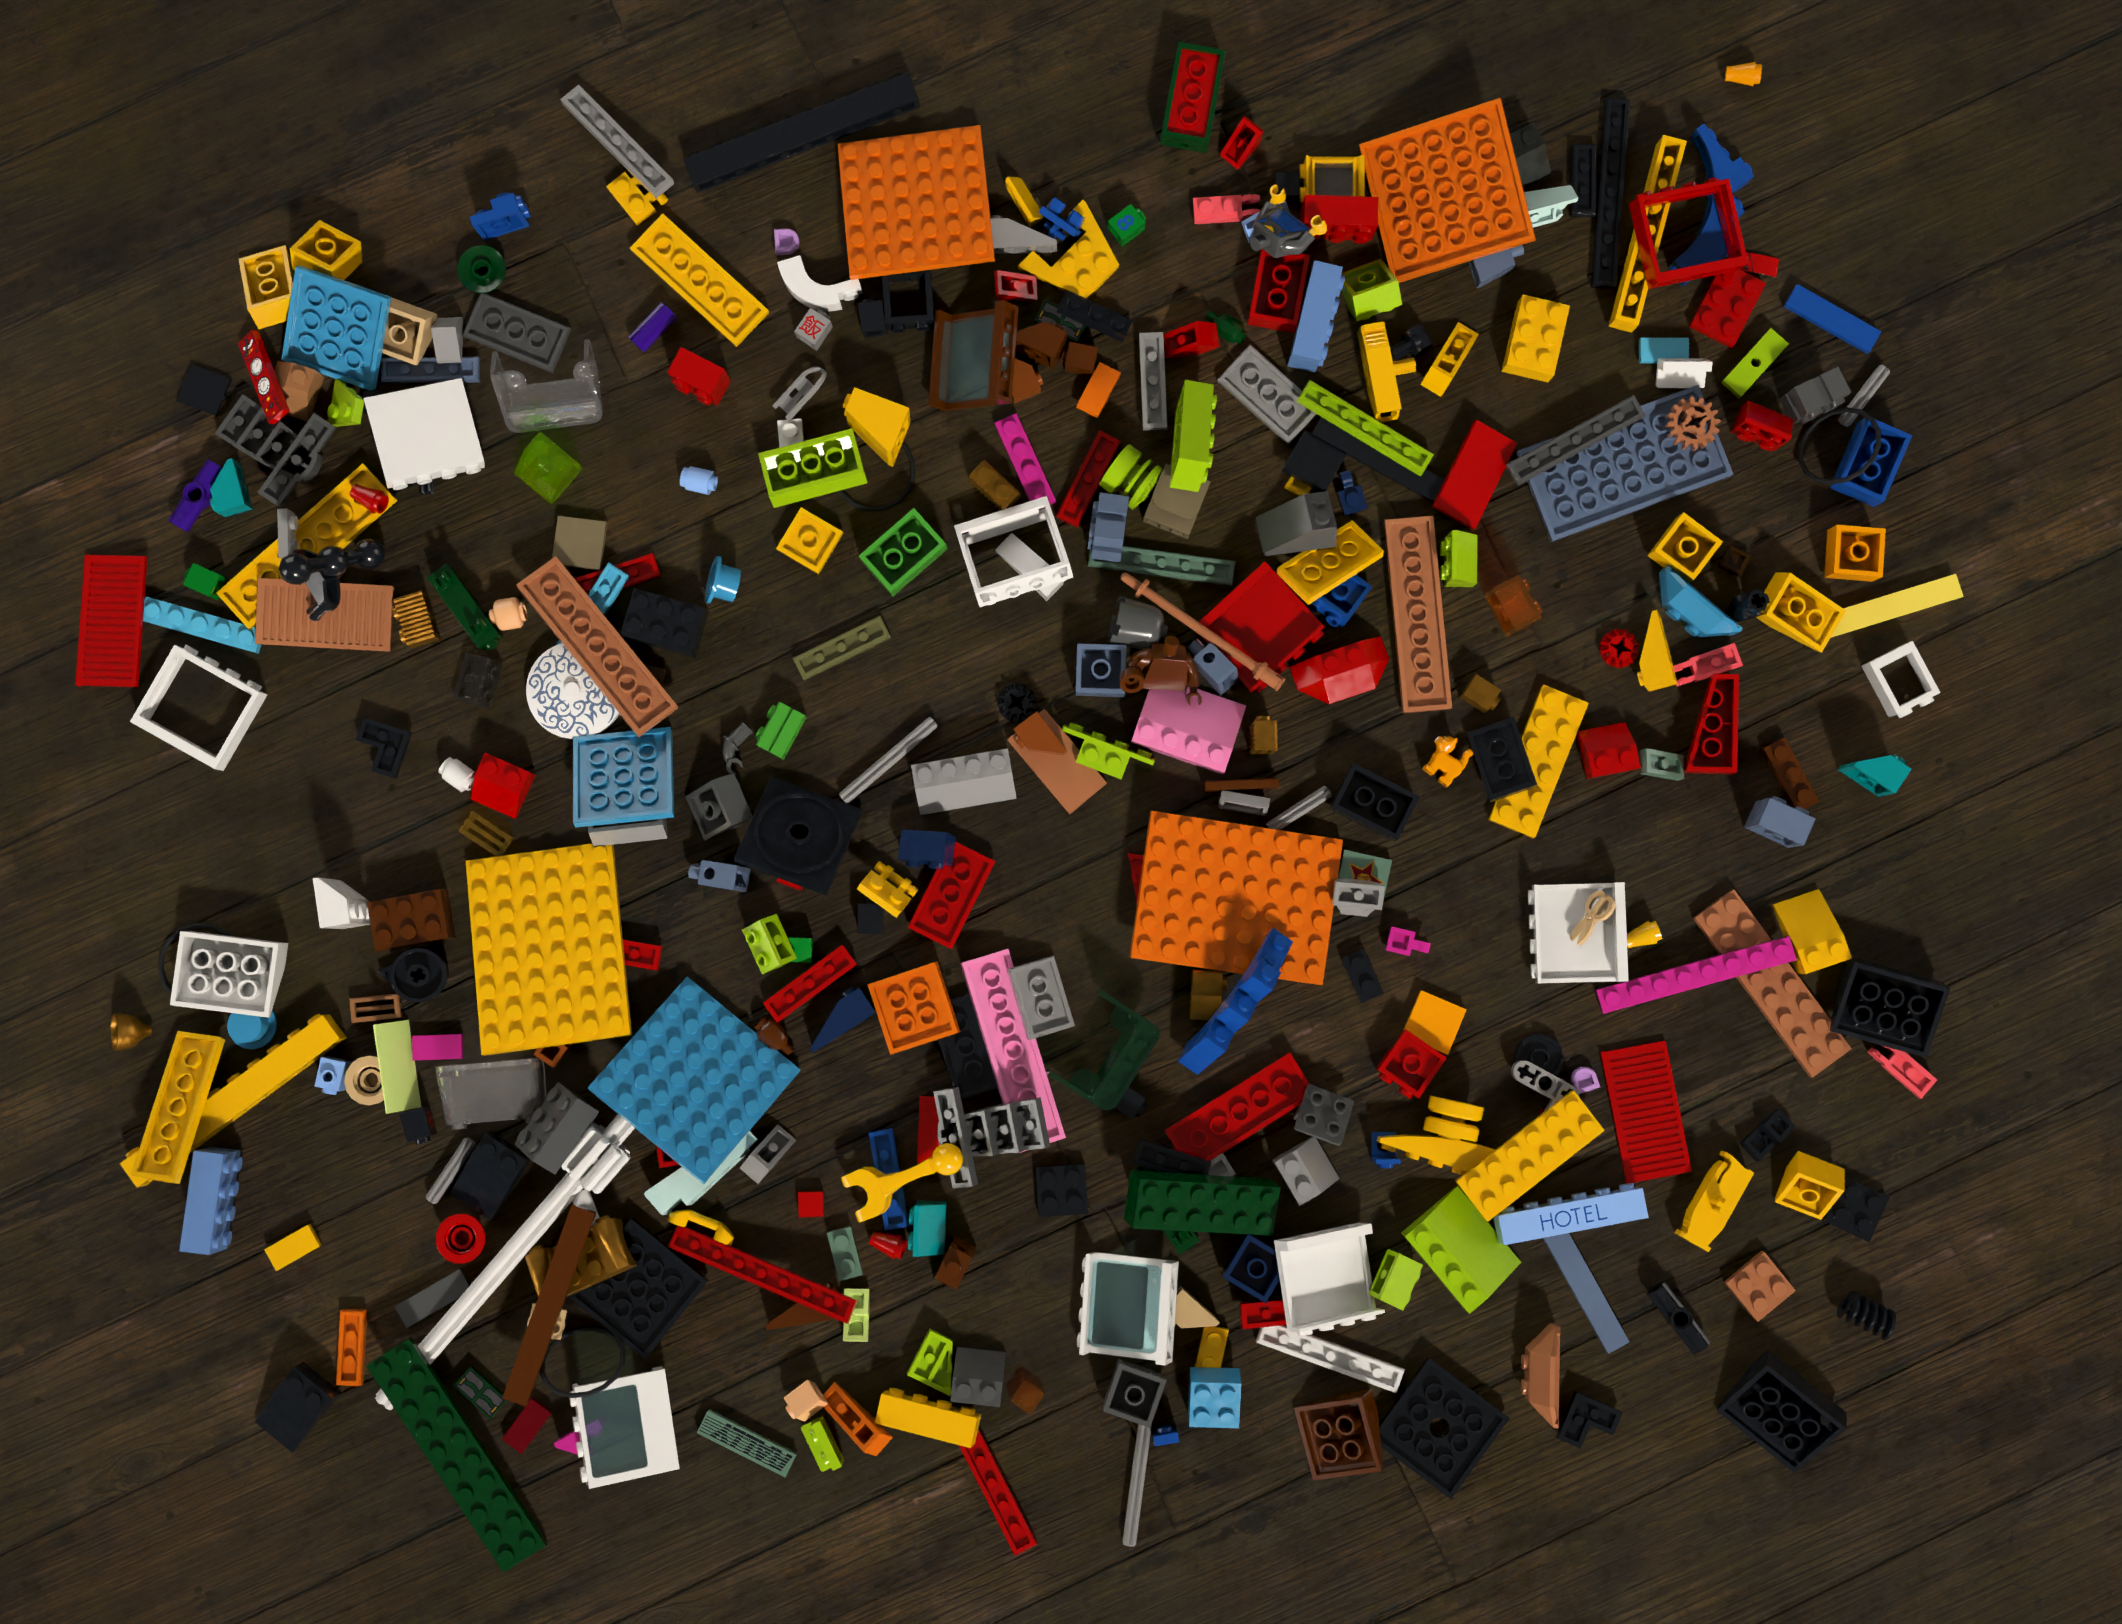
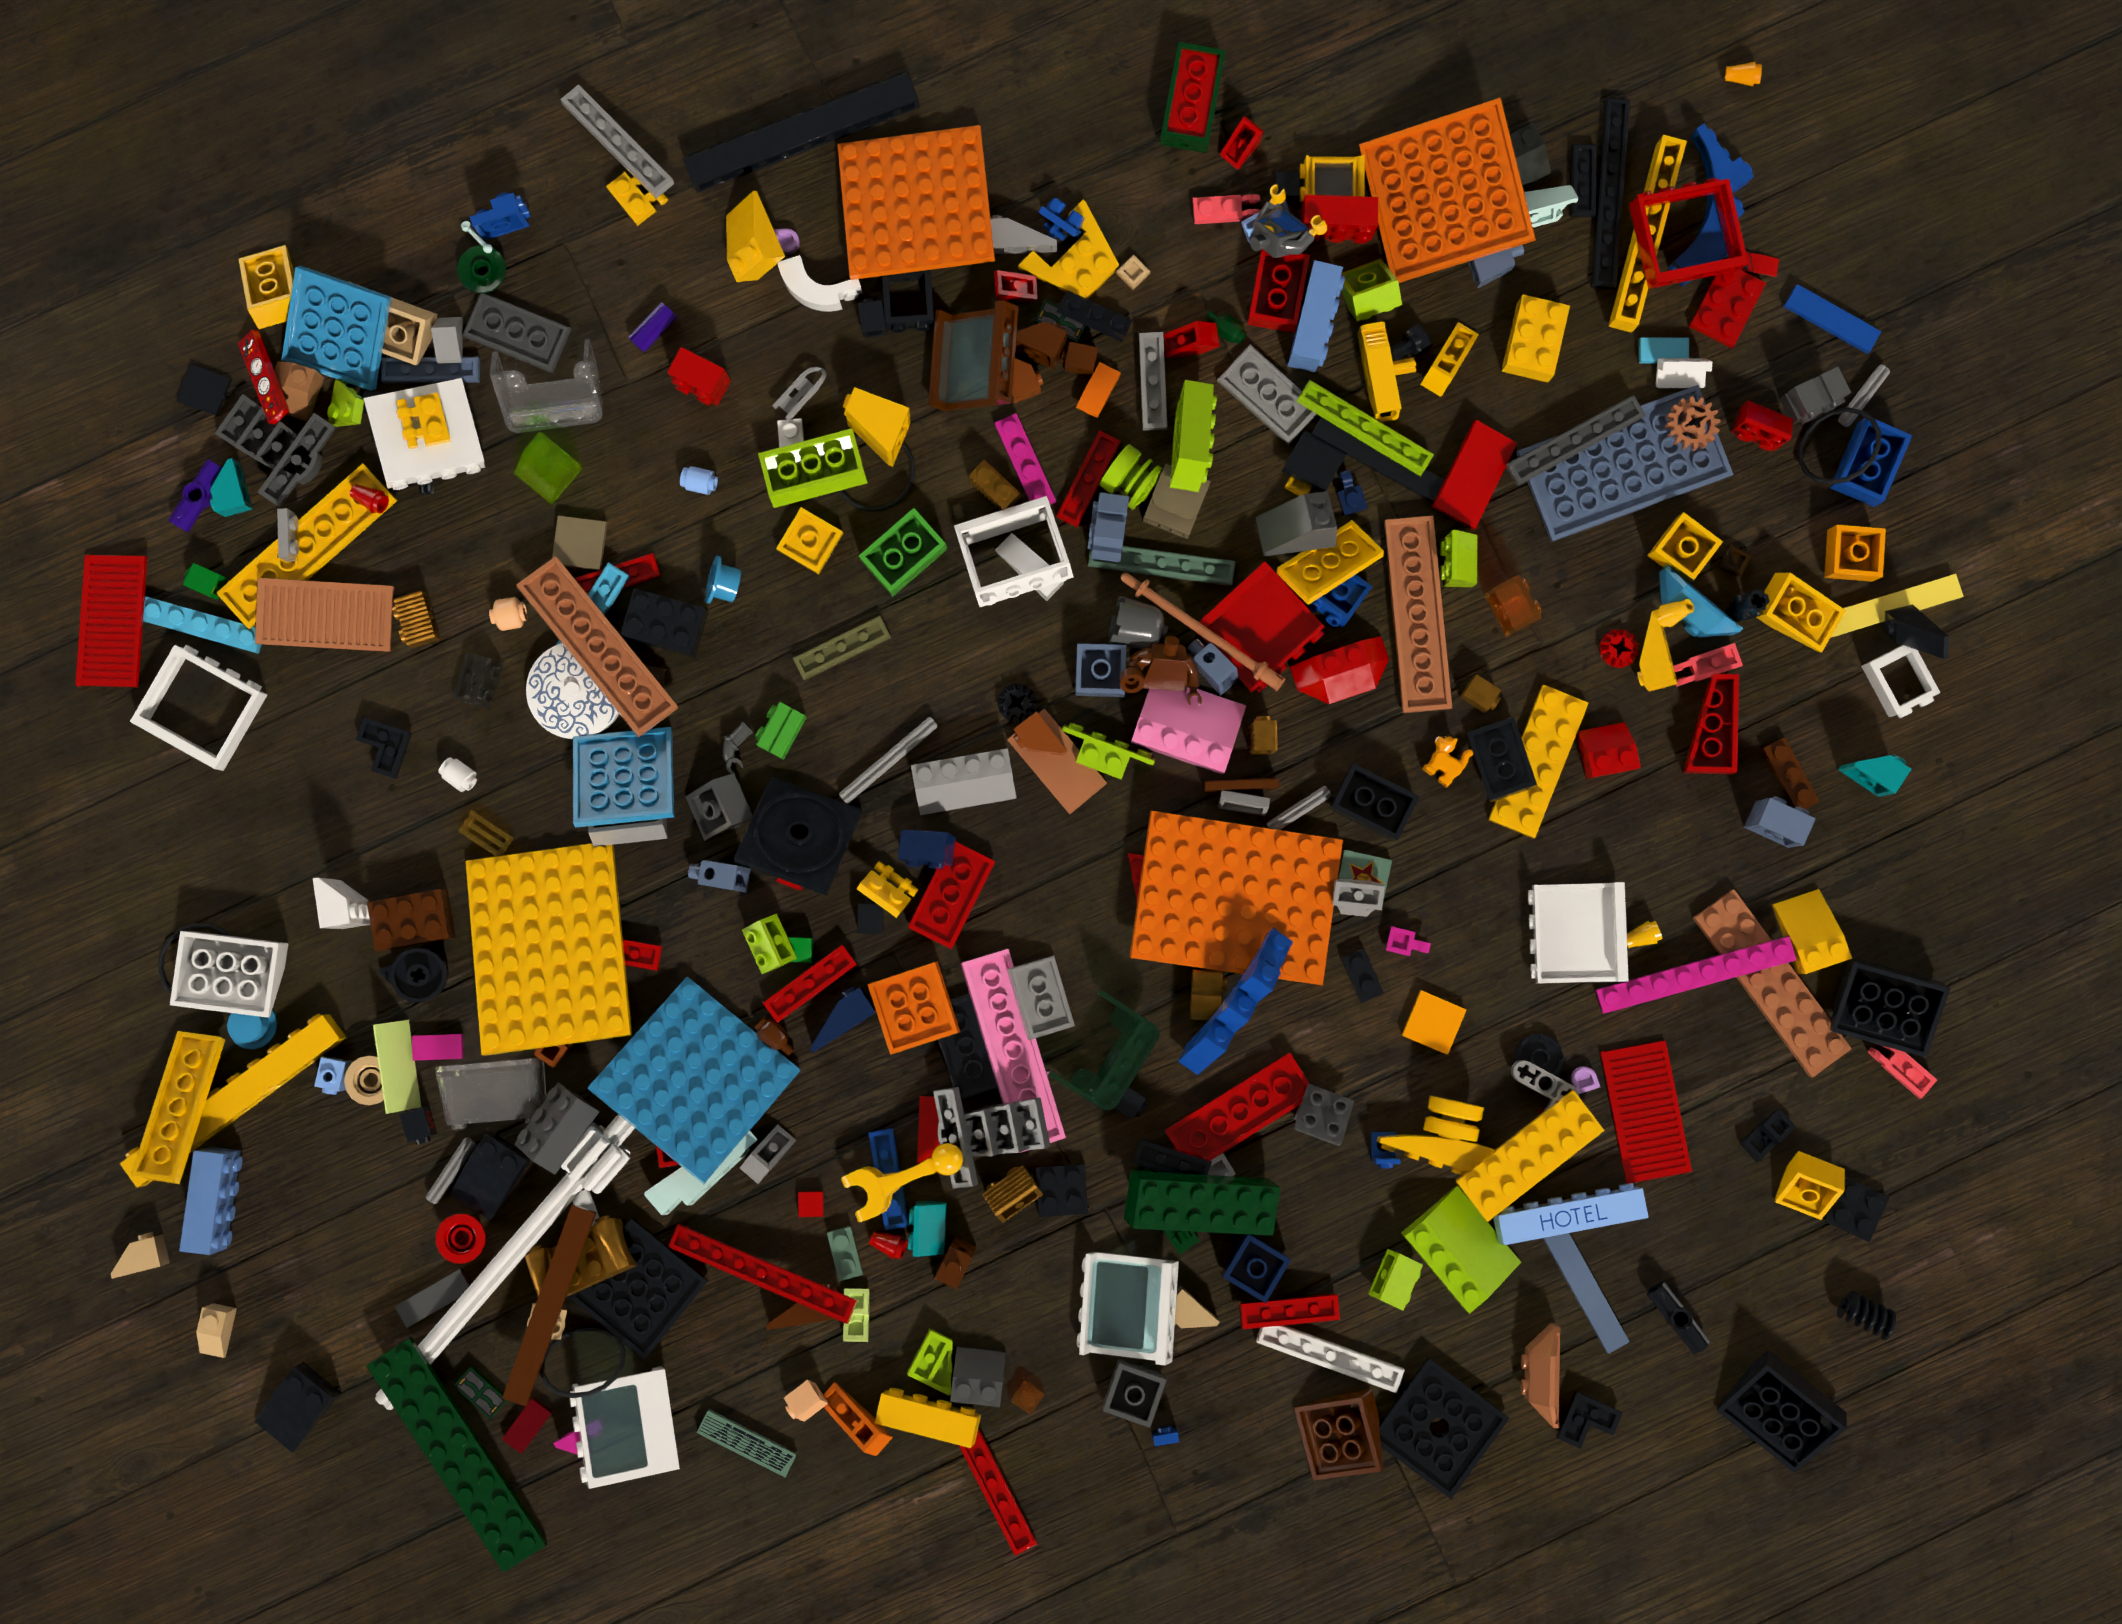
(127, 1031): pearl gold helmet -> none
(142, 1255): none -> tan slope
(215, 1329): none -> tan slope
(293, 1247): yellow tile -> none
(323, 571): black connector -> none
(327, 251): yellow brick -> none
(351, 1347): orange tile -> none
(397, 1006): medium nougat tile -> none
(431, 420): none -> yellow plate
(465, 608): dark green brick -> none
(466, 226): none -> light aqua hinge
(501, 785): red slope -> none
(699, 280): yellow plate -> none
(722, 1233): yellow bar -> none
(751, 240): none -> yellow slope
(814, 328): light grey brick -> none
(822, 1444): lime bracket -> none
(1012, 1193): none -> pearl gold brick
(1023, 200): yellow slope -> none
(1127, 224): green brick -> none
(1133, 272): none -> tan tile
(1136, 1485): light grey axle -> none
(1212, 1347): yellow plate -> none
(1214, 1397): dark azure brick -> none
(1306, 1170): light grey slope -> none
(1326, 1278): white panel -> none
(1410, 1065): red plate -> none
(1592, 916): tan piece -> none
(1662, 764): sand green plate -> none
(1672, 613): none -> yellow cone
(1714, 1201): yellow piece -> none
(1759, 1286): nougat plate -> none
(1763, 354): lime tile -> none
(1915, 630): none -> black slope

